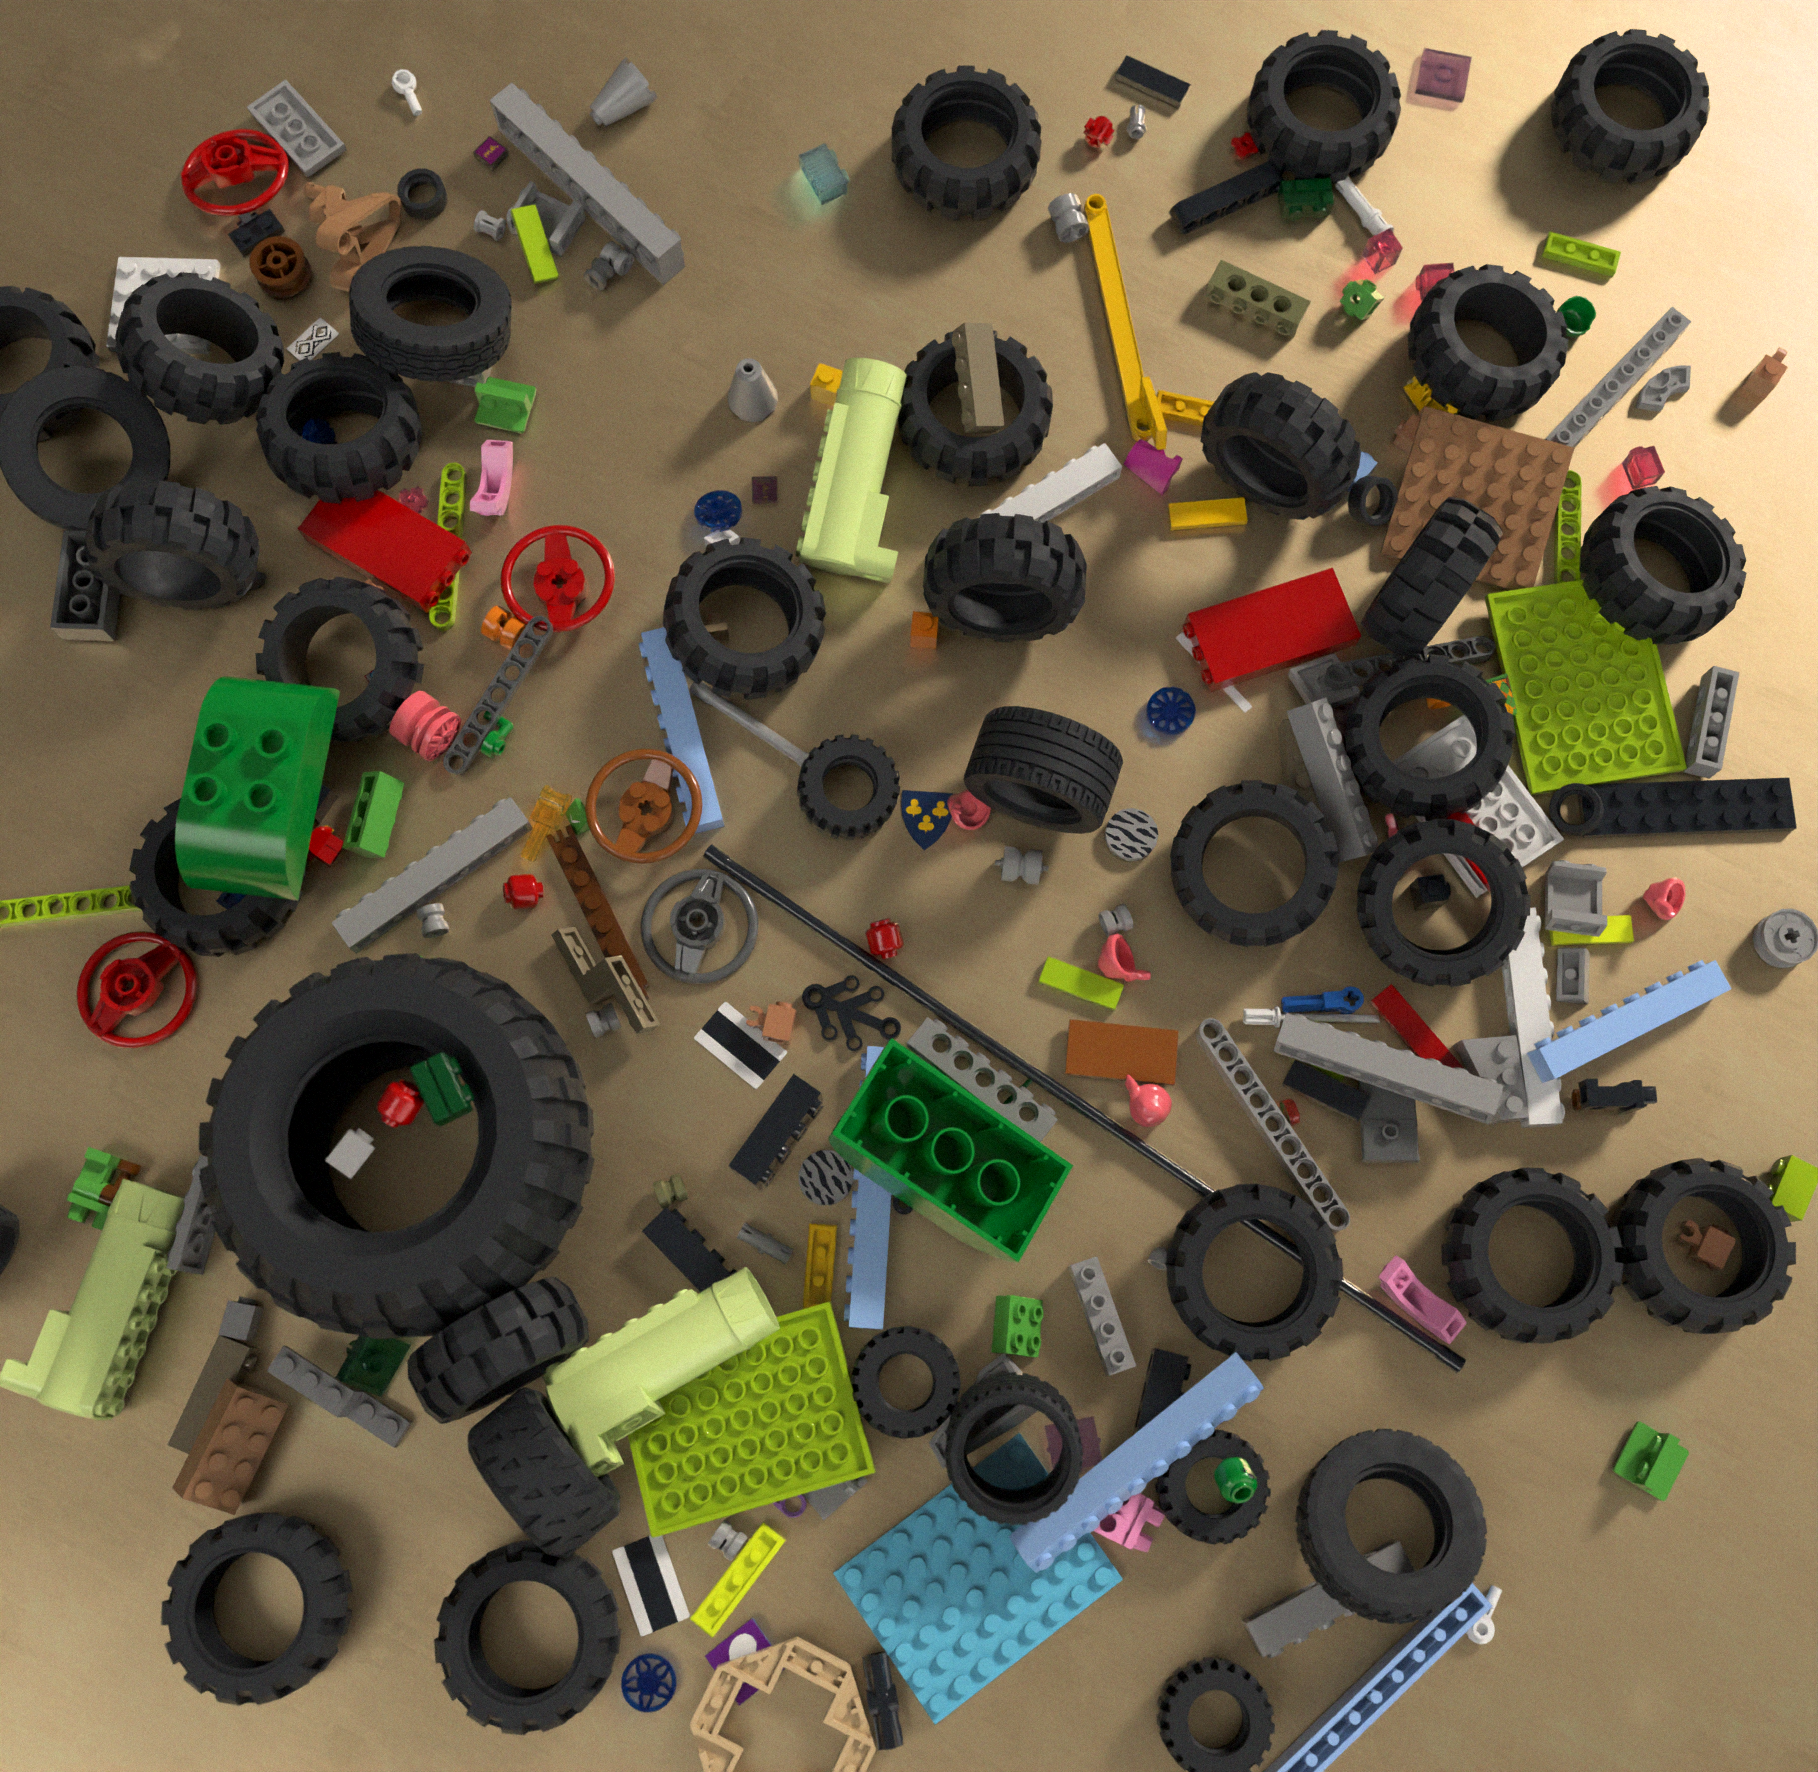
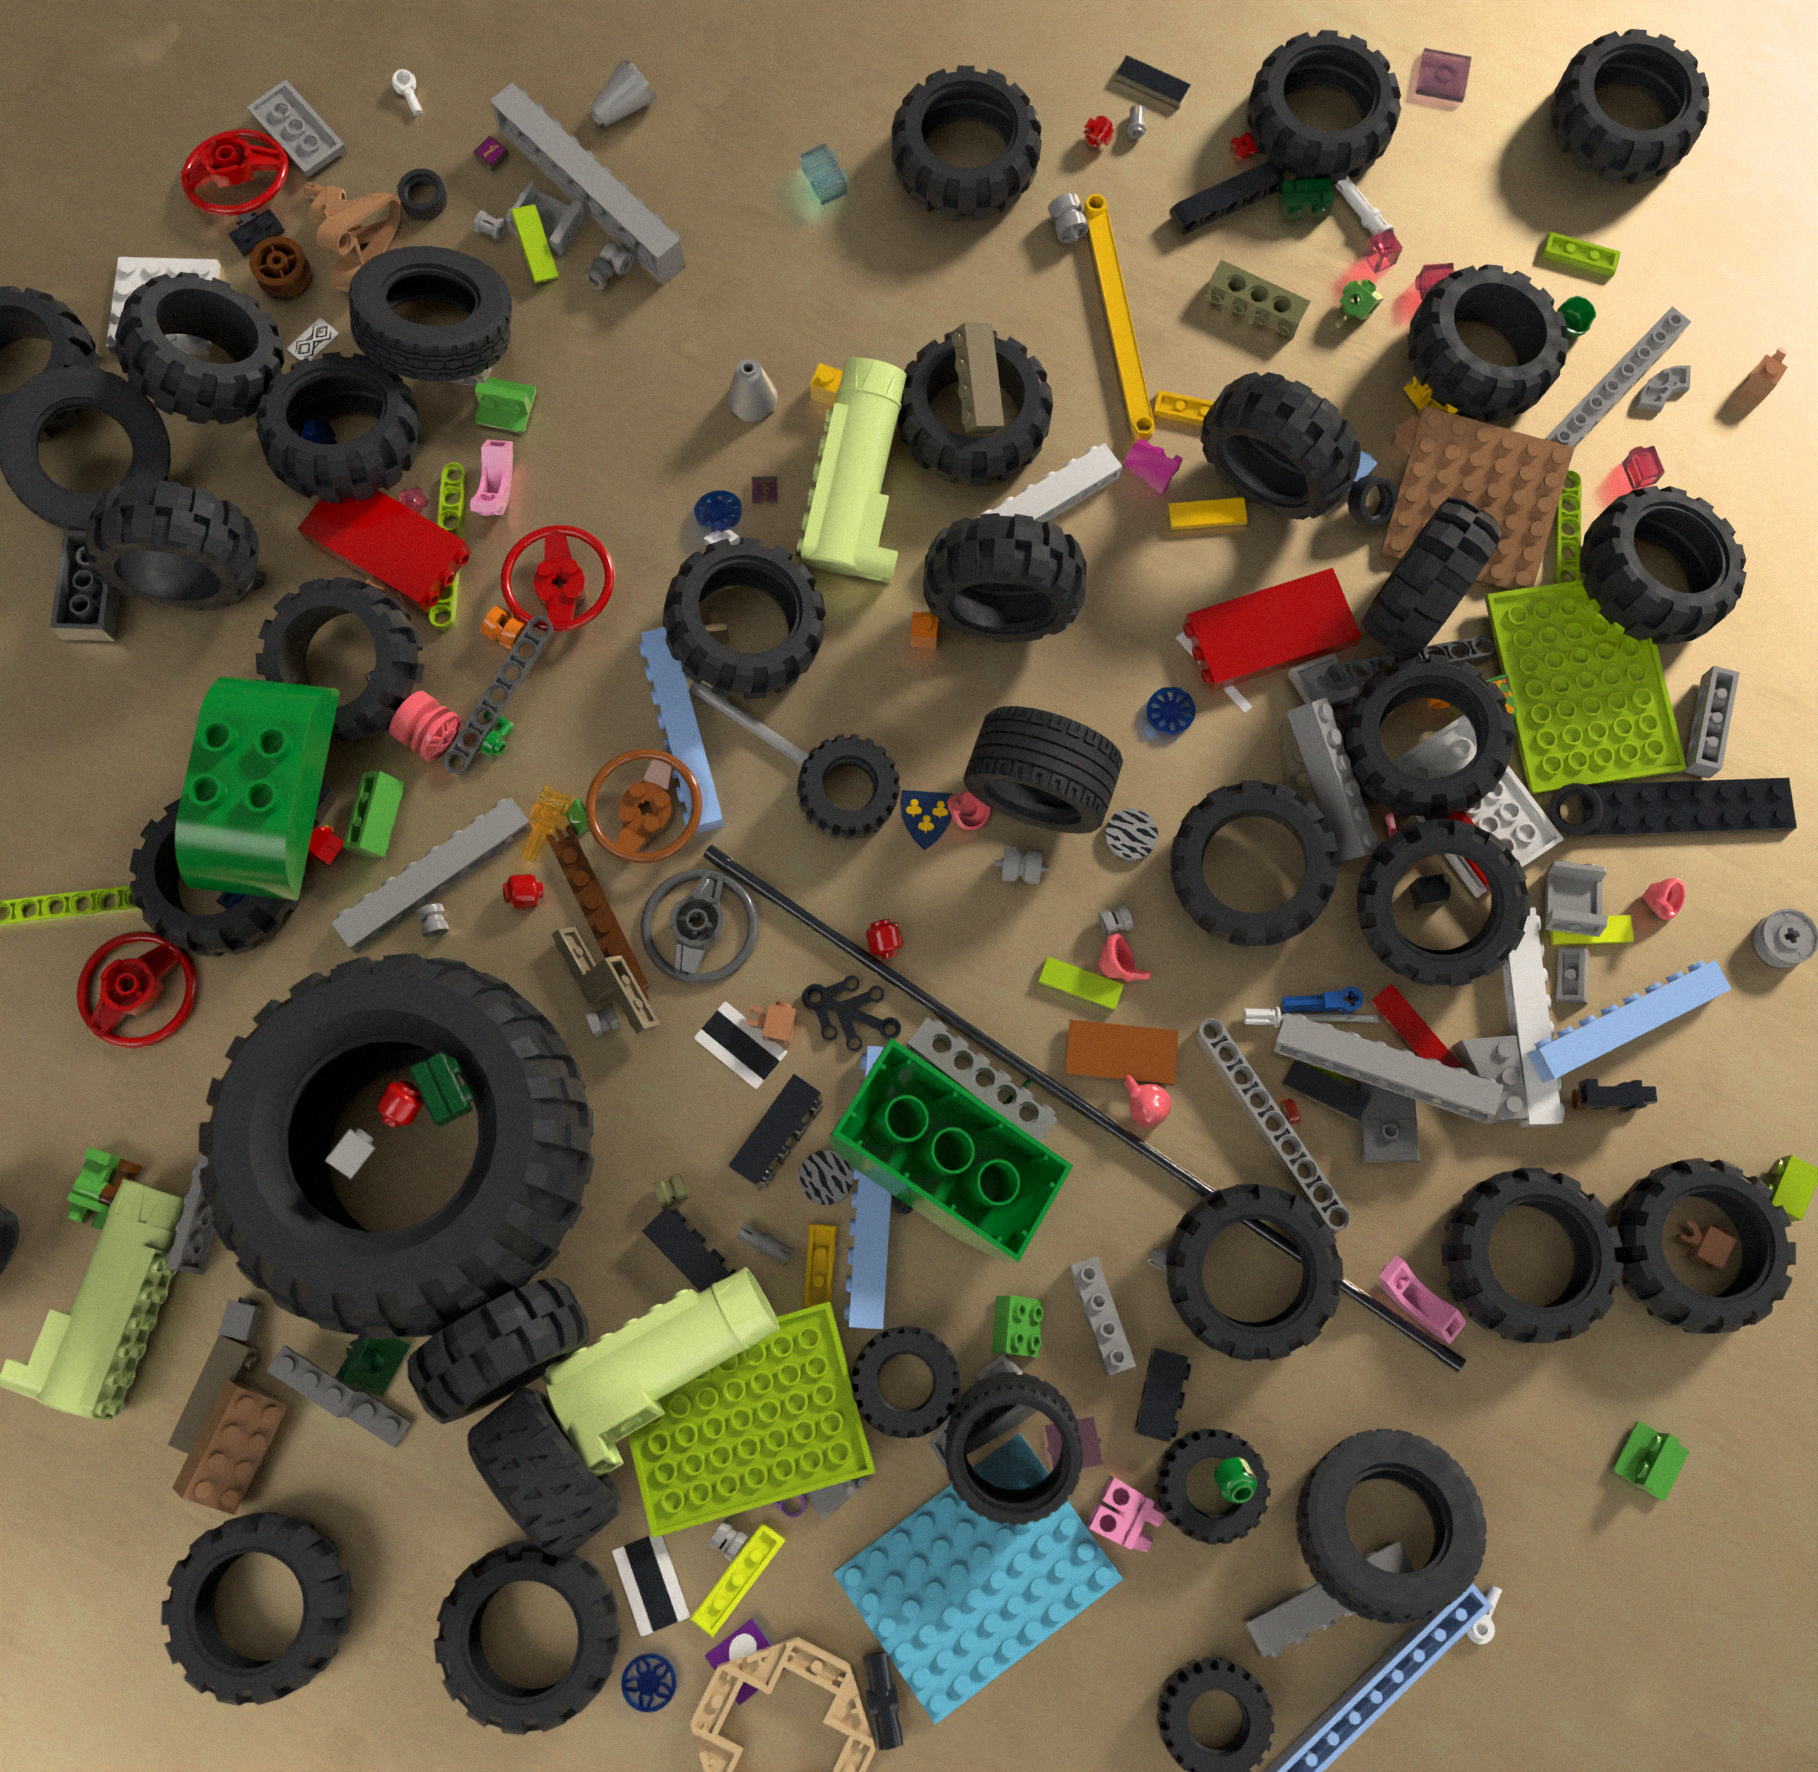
(1139, 1461): light blue brick -> none
(1153, 413): yellow tile -> none

